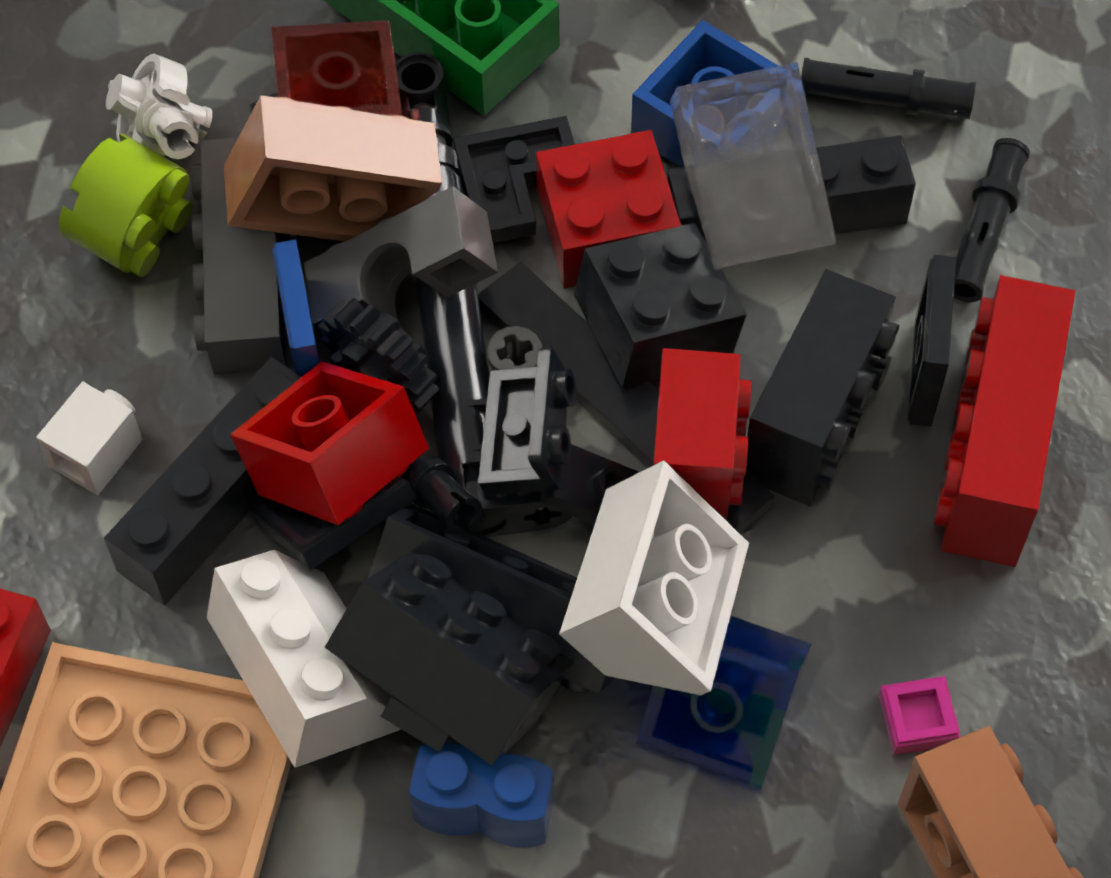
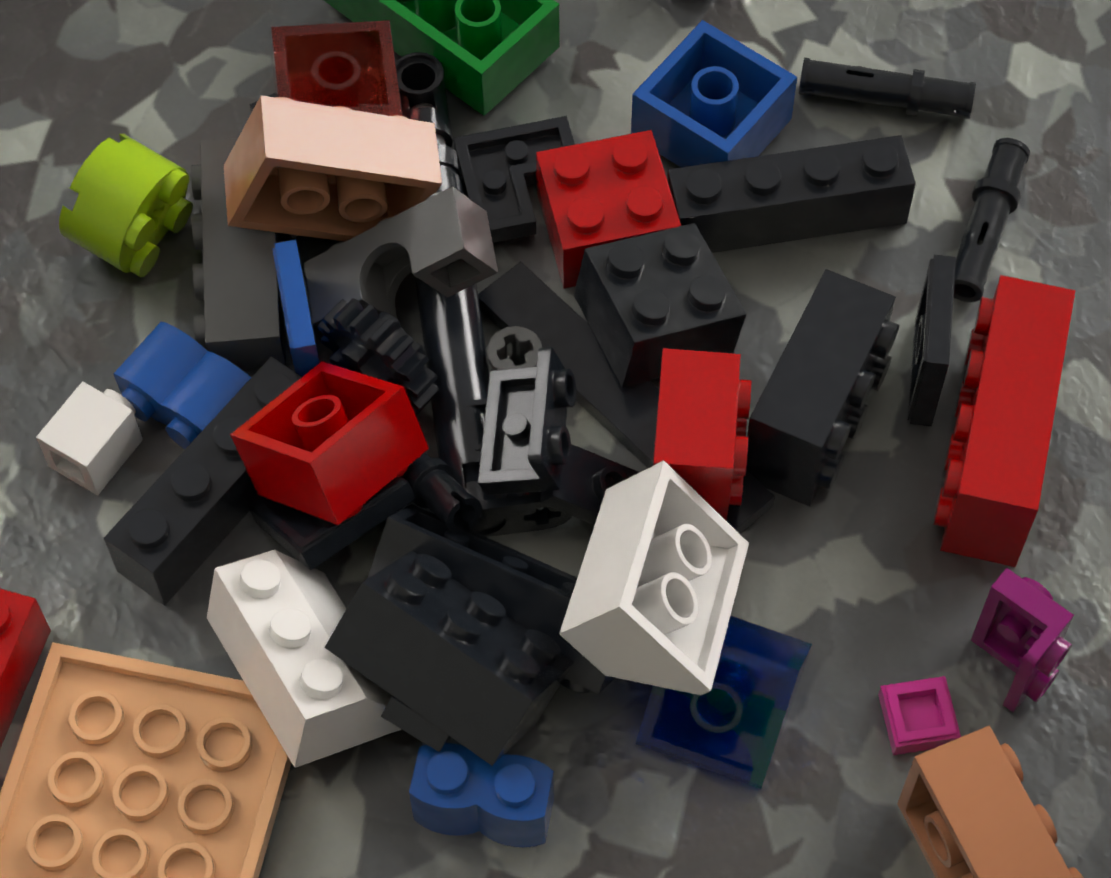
(157, 109): white pin -> none
(178, 382): none -> blue brick
(753, 165): clear slope -> none
(1025, 633): none -> magenta bracket

